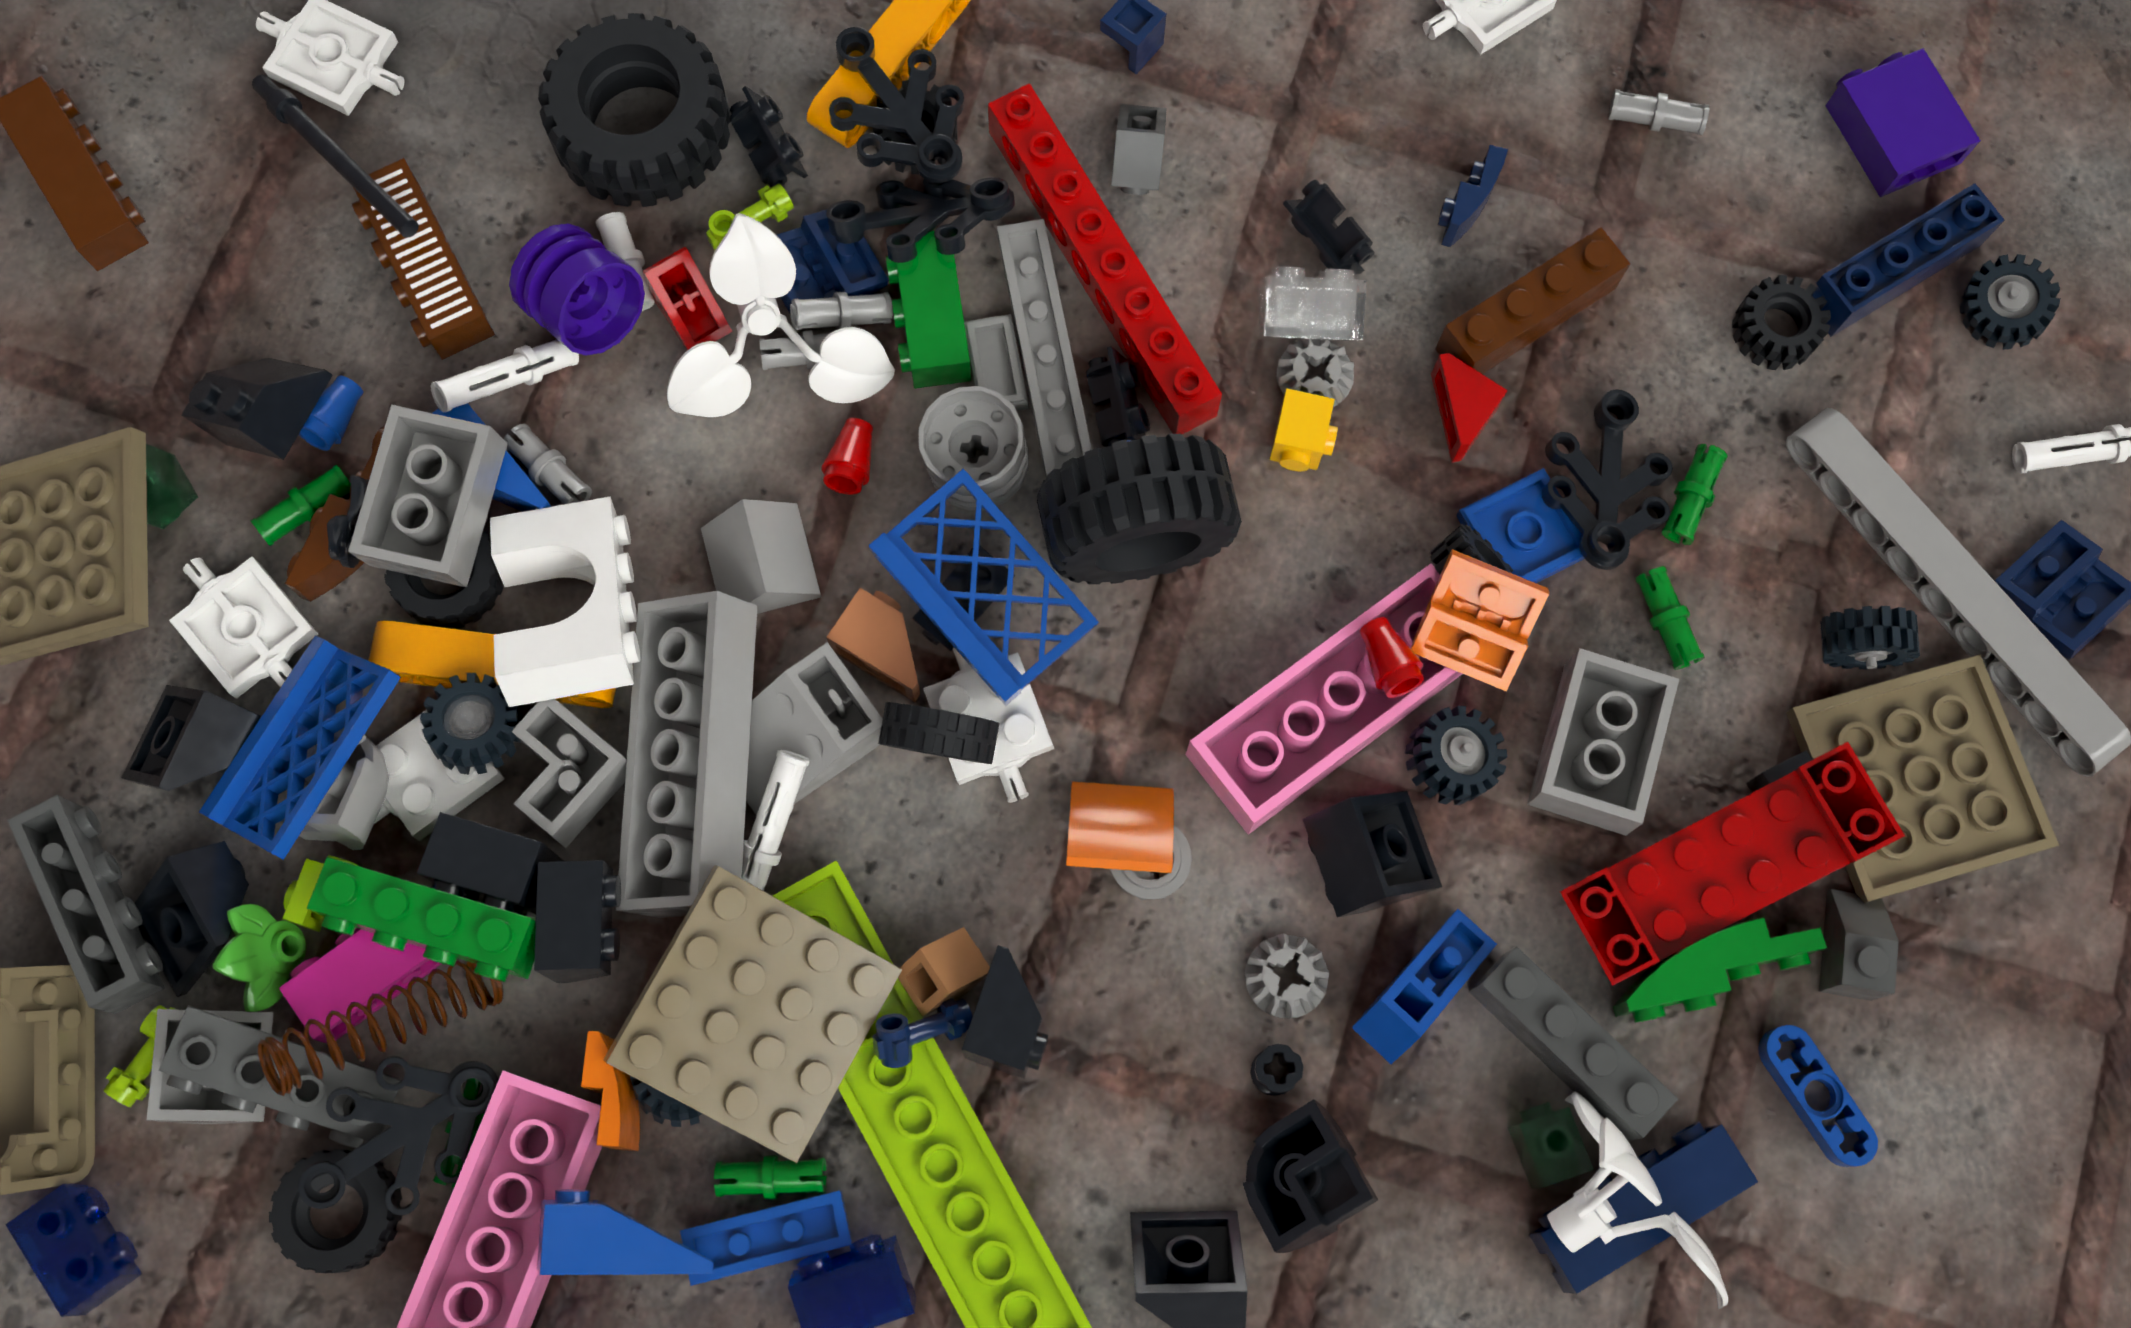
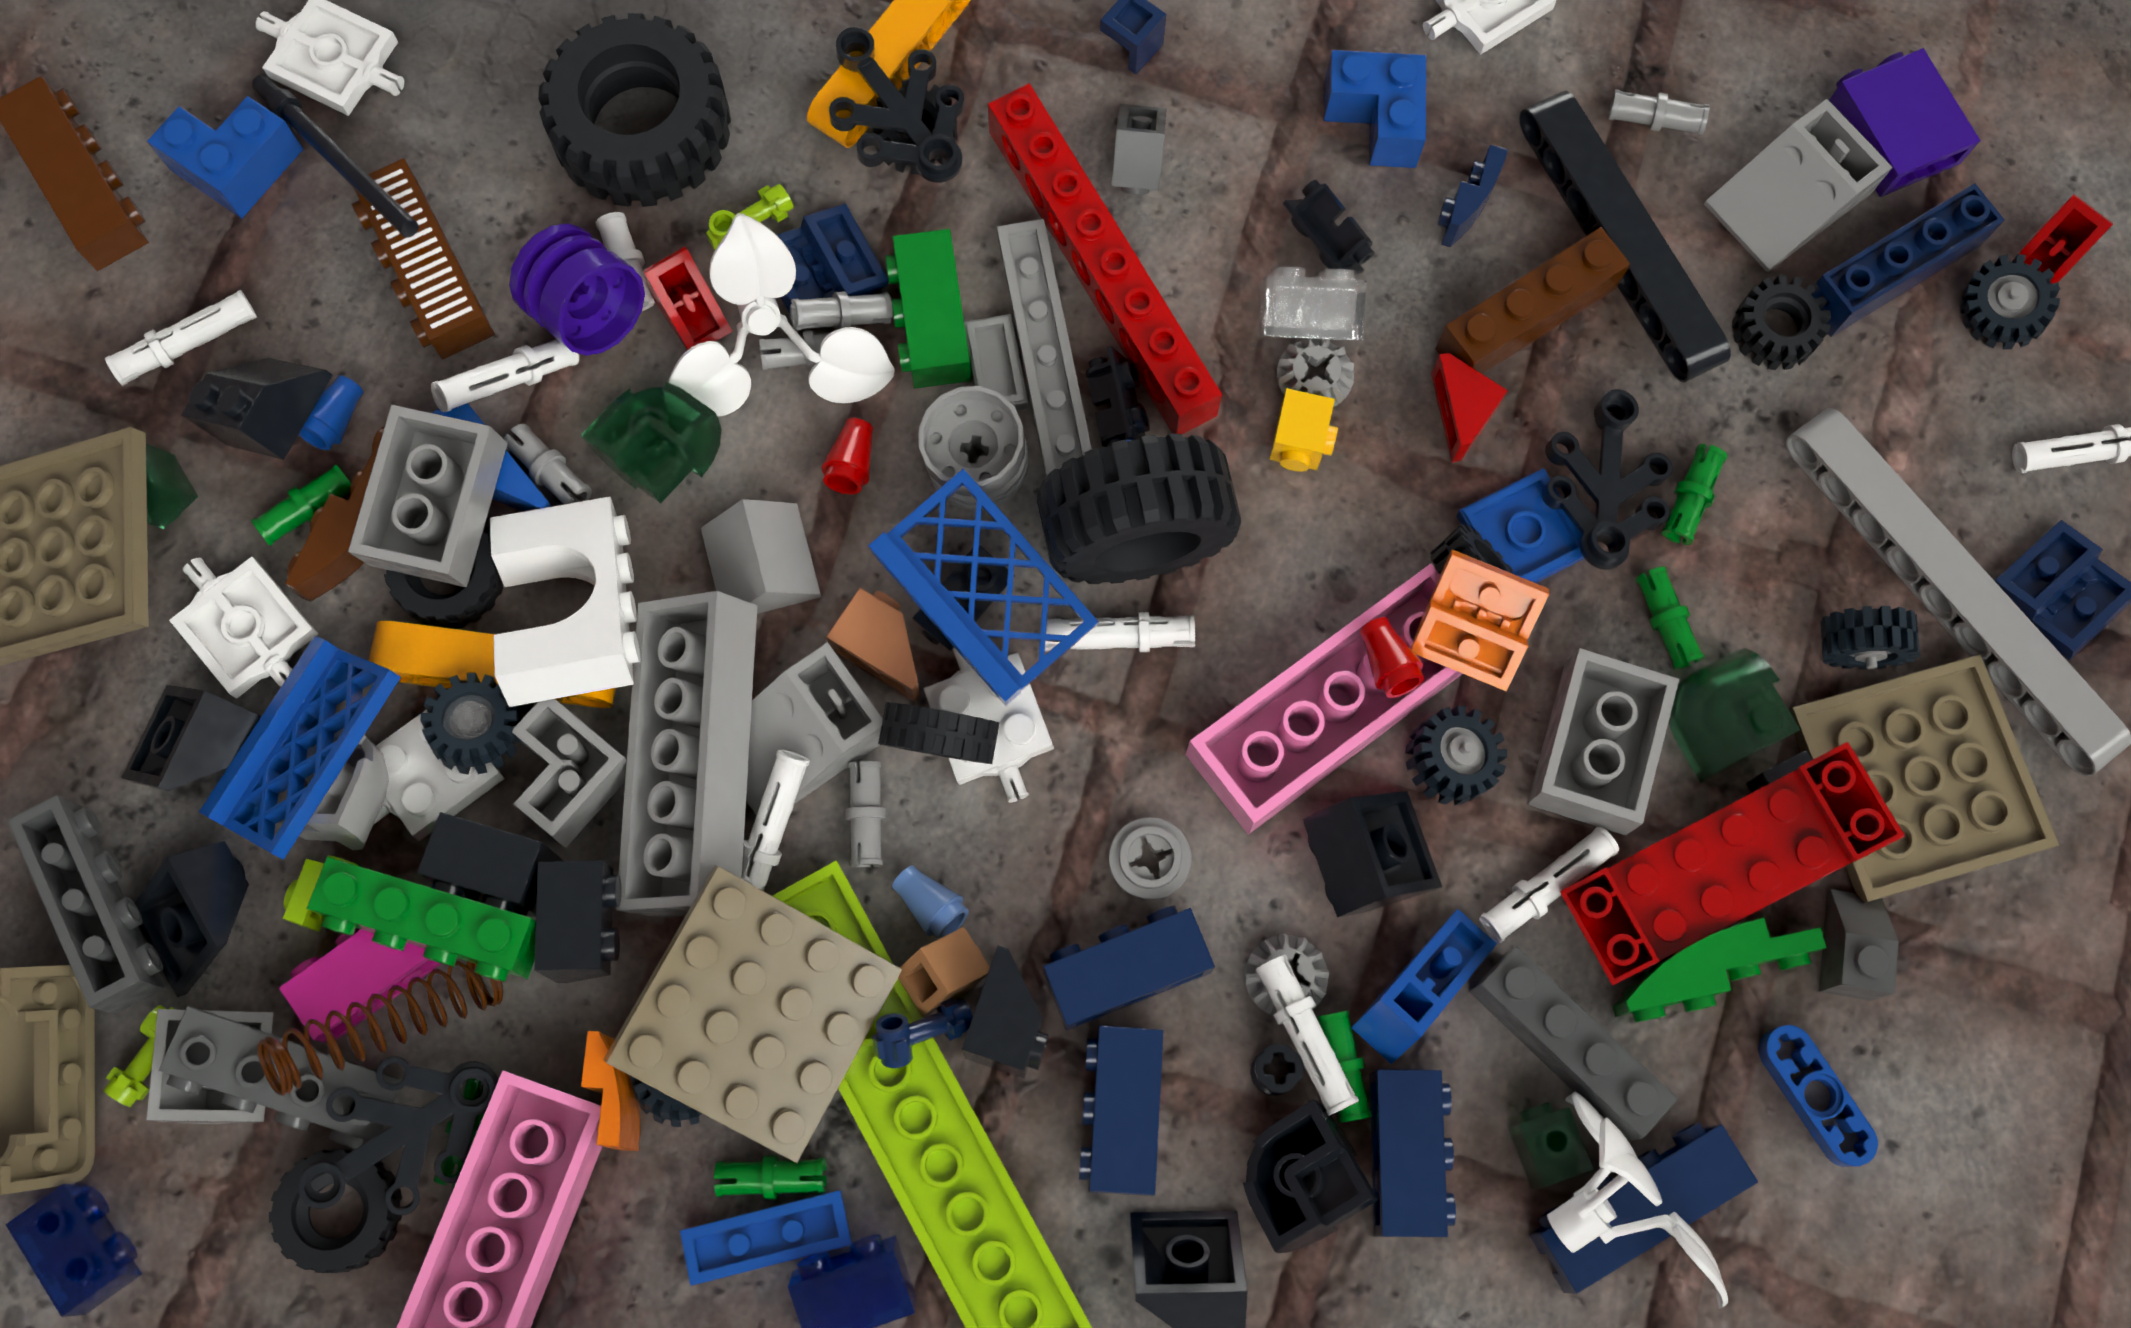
(180, 338): none -> white pin
(235, 160): none -> blue brick
(257, 954): bright green plate -> none
(342, 527): black plate -> none
(596, 1239): blue slope -> none
(656, 438): none -> clear green brick
(757, 122): black hinge -> none
(865, 814): none -> light grey pin
(931, 903): none -> medium blue cone
(983, 200): black plant -> none
(1121, 827): orange slope -> none
(1123, 1111): none -> dark blue brick
(1127, 966): none -> dark blue brick
(1129, 632): none -> white pin
(1306, 1034): none -> white pin
(1340, 1037): none -> green pin
(1381, 92): none -> blue brick
(1410, 1153): none -> dark blue brick
(1533, 897): none -> white pin
(1603, 197): none -> black beam
(1729, 713): none -> clear green brick
(1798, 185): none -> light grey slope
(2066, 237): none -> red slope

